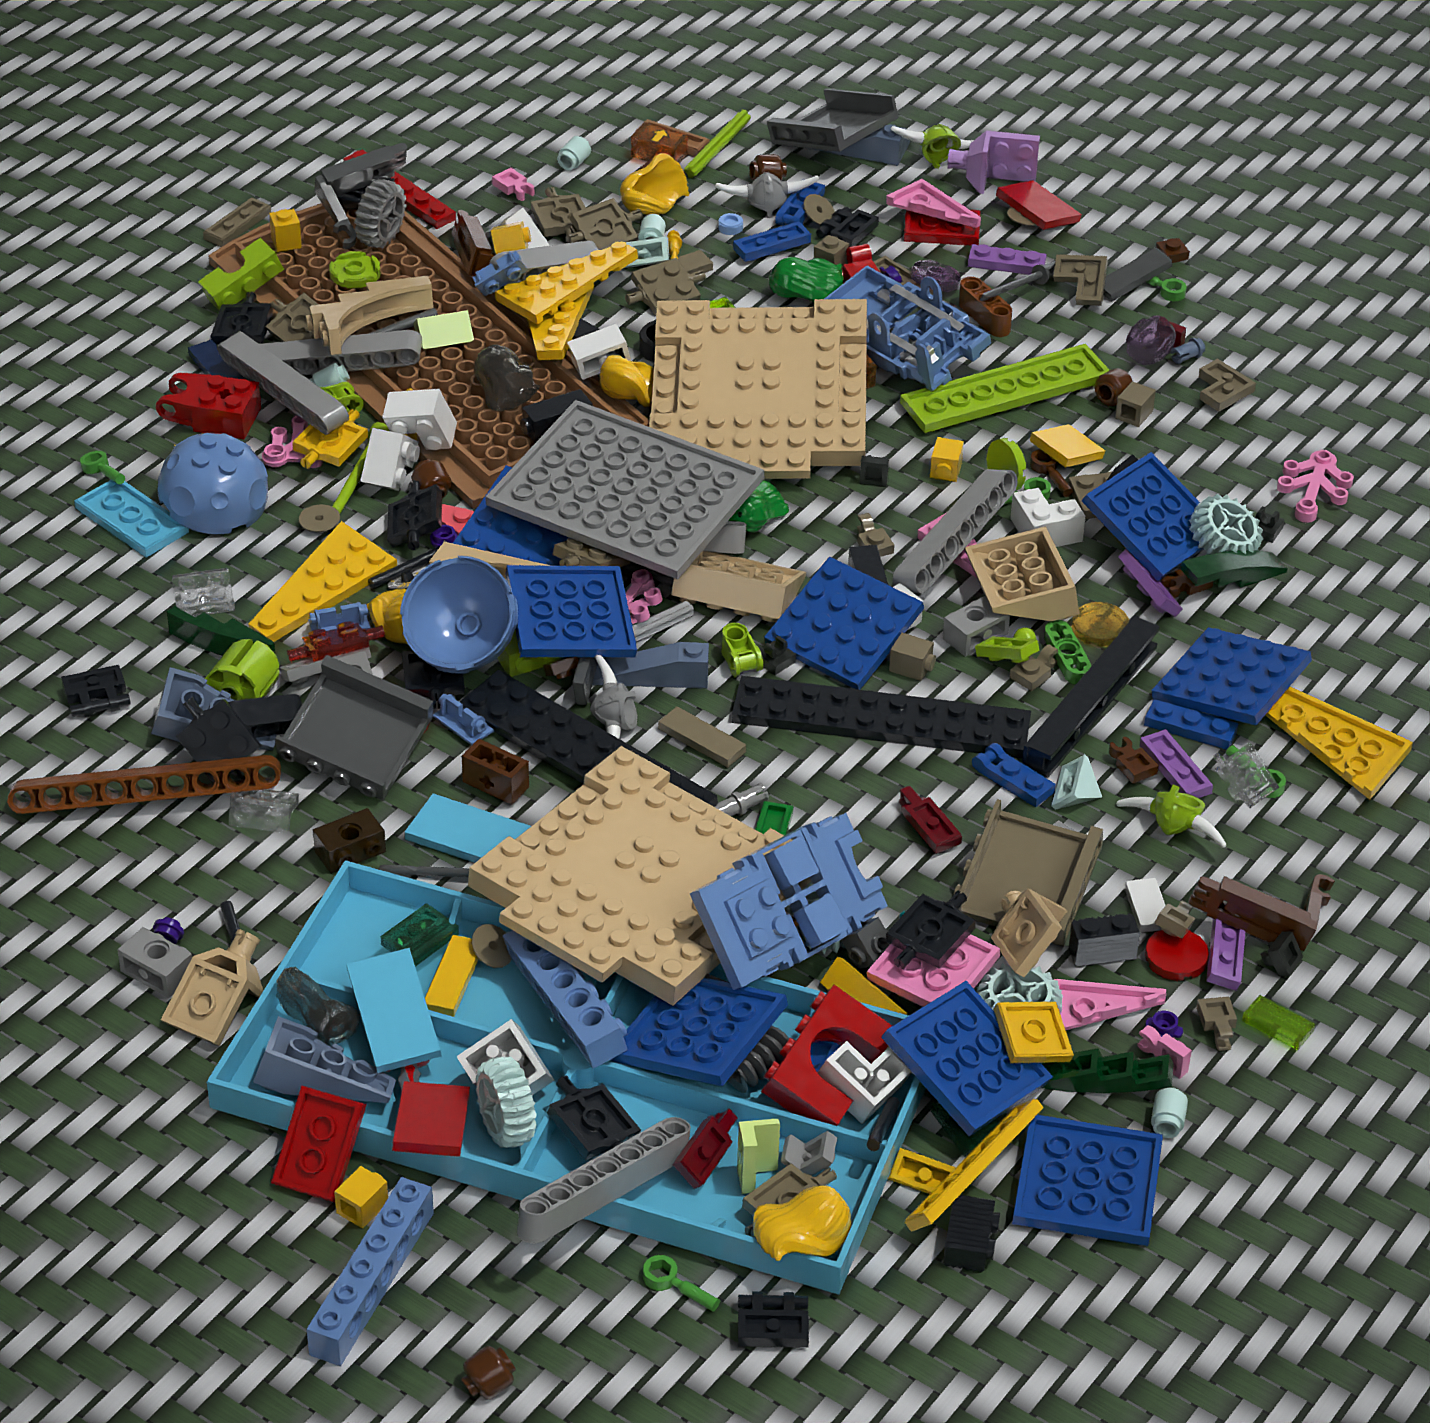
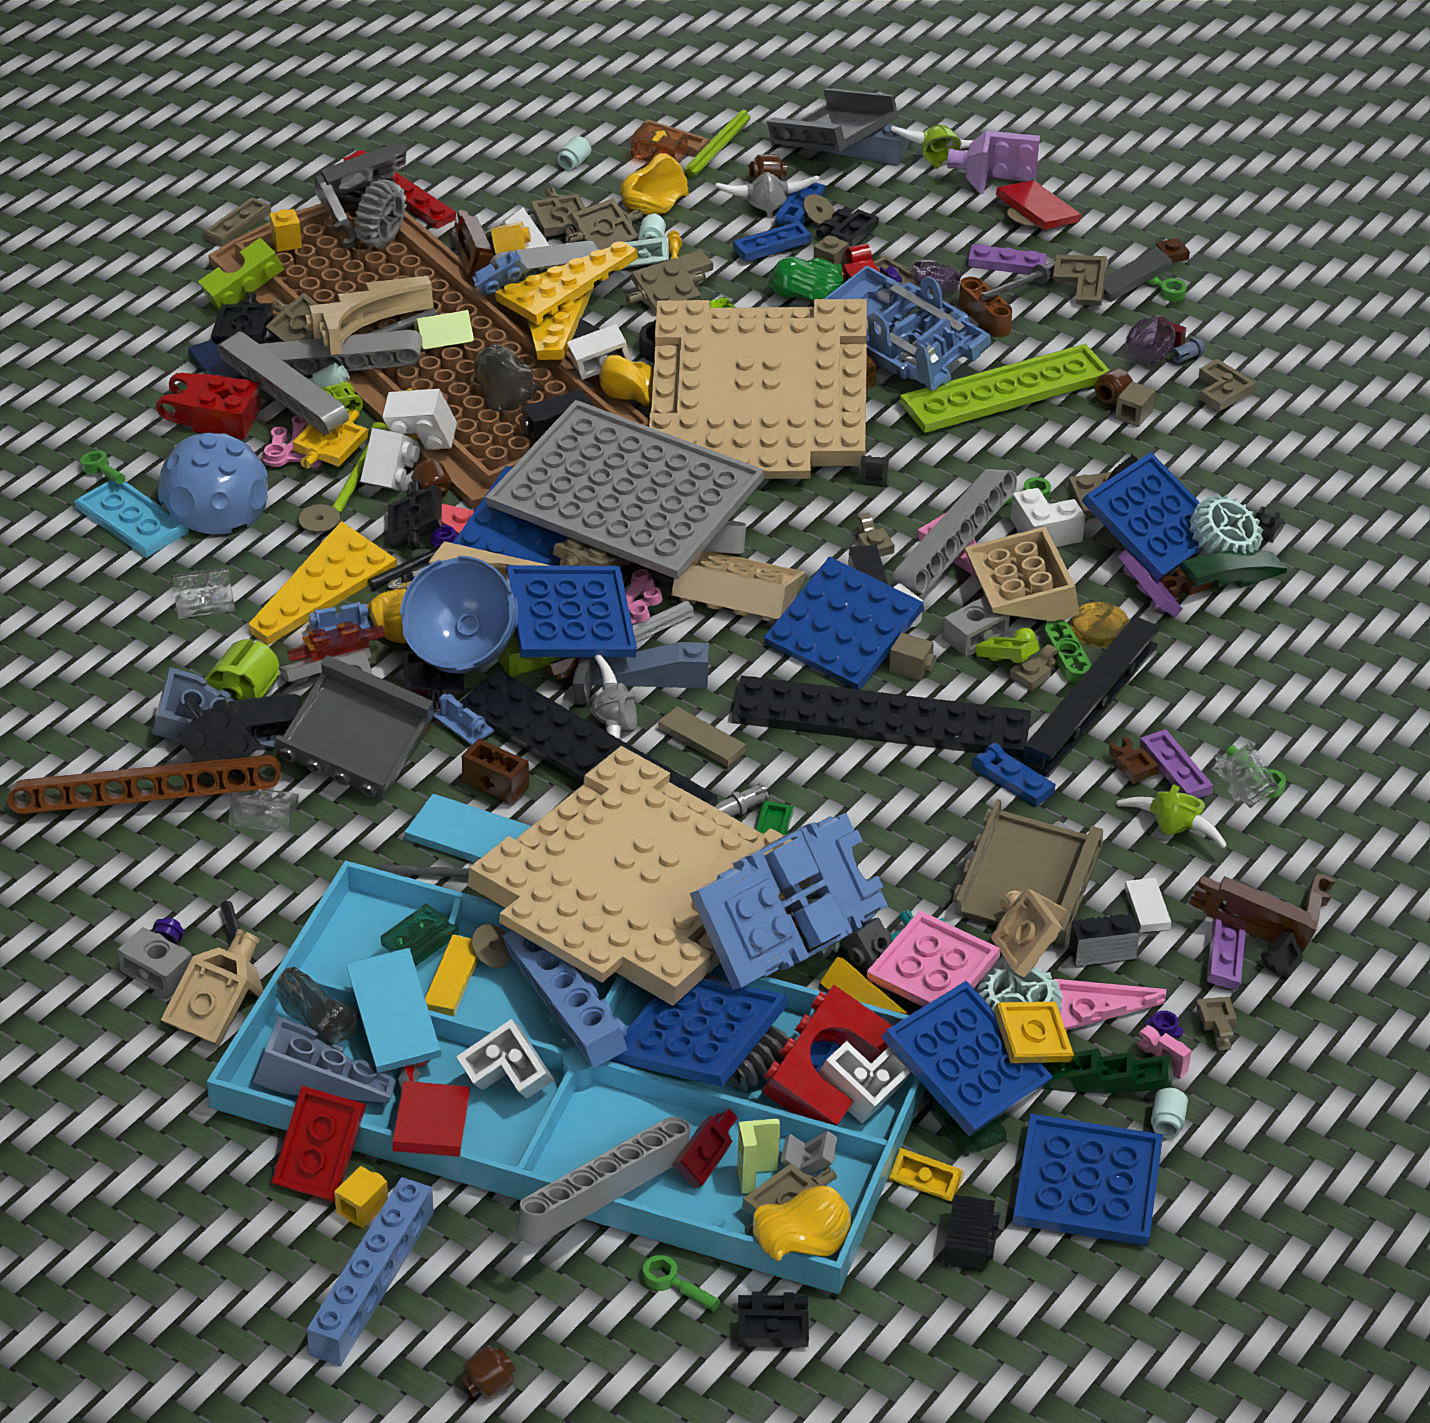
(92, 685): black plate -> none
(209, 632): dark green slope -> none
(349, 839): dark brown brick -> none
(354, 269): lime tile -> none
(506, 1102): light aqua gear -> none
(513, 182): bright pink plate -> none
(591, 1118): black plate -> none
(730, 224): light blue tile -> none
(740, 649): lime piece -> none
(760, 507): green piece -> none
(777, 656): pearl dark grey tile -> none
(883, 1124): black bar -> none
(929, 821): dark red hinge -> none
(930, 201): bright pink wing -> none
(930, 930): black plate -> none
(935, 230): red tile -> none
(946, 459): yellow brick -> none
(973, 1165): yellow tile -> none
(1007, 456): lime tile -> none
(1049, 467): reddish brown piece -> none
(1067, 445): yellow tile -> none
(1076, 784): light aqua slope -> none
(1176, 920): dark tan plate -> none
(1176, 956): red tile -> none
(1191, 724): blue plate -> none
(1232, 675): blue plate -> none
(1278, 1022): clear neon green tile -> none
(1321, 463): bright pink plant -> none
(1345, 743): yellow wing -> none

